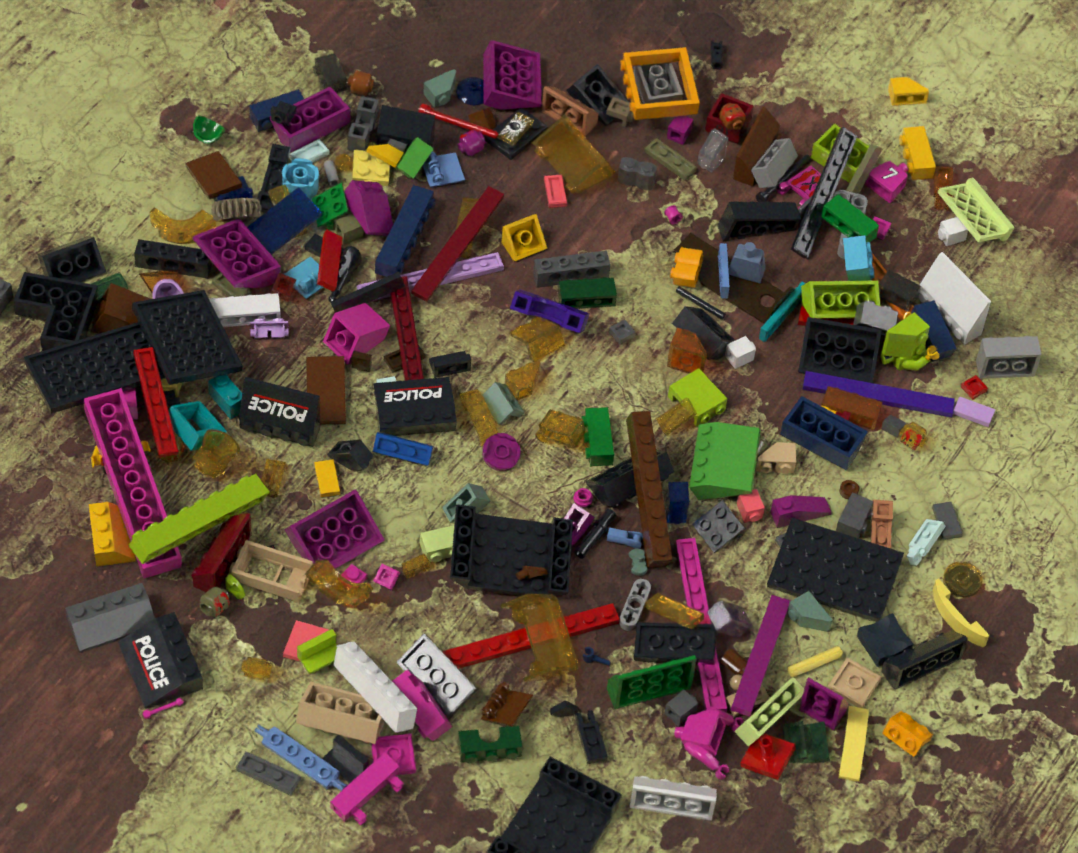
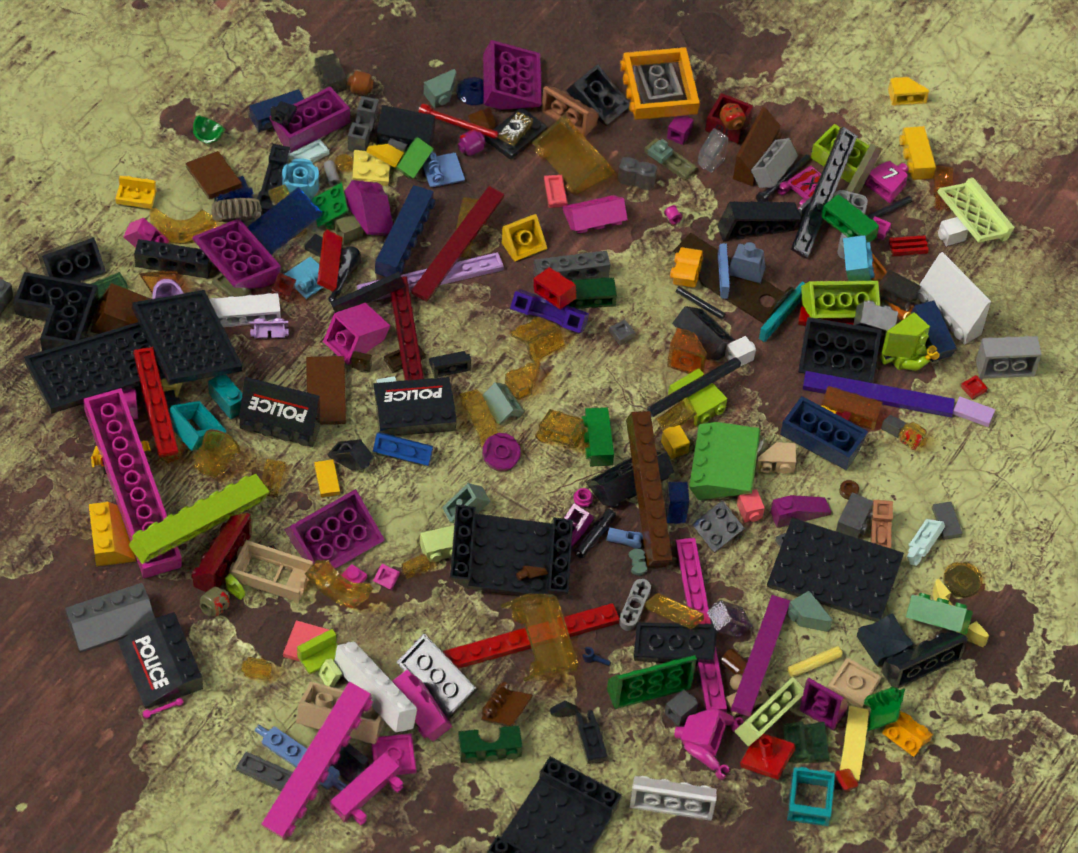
(136, 192): none -> yellow bracket
(143, 230): none -> dark pink slope
(317, 760): none -> dark pink brick
(329, 673): none -> yellowish green plate
(554, 288): none -> red brick
(595, 213): none -> dark pink slope
(621, 110): dark tan bracket -> none
(660, 151): none -> sand green tile
(675, 441): none -> yellow brick
(694, 386): none -> black axle
(716, 55): black bar -> none
(810, 814): none -> teal window
(846, 779): none -> red slope
(884, 707): none -> green hinge
(898, 204): none -> black bar
(908, 243): none -> red tile
(939, 613): none -> brick

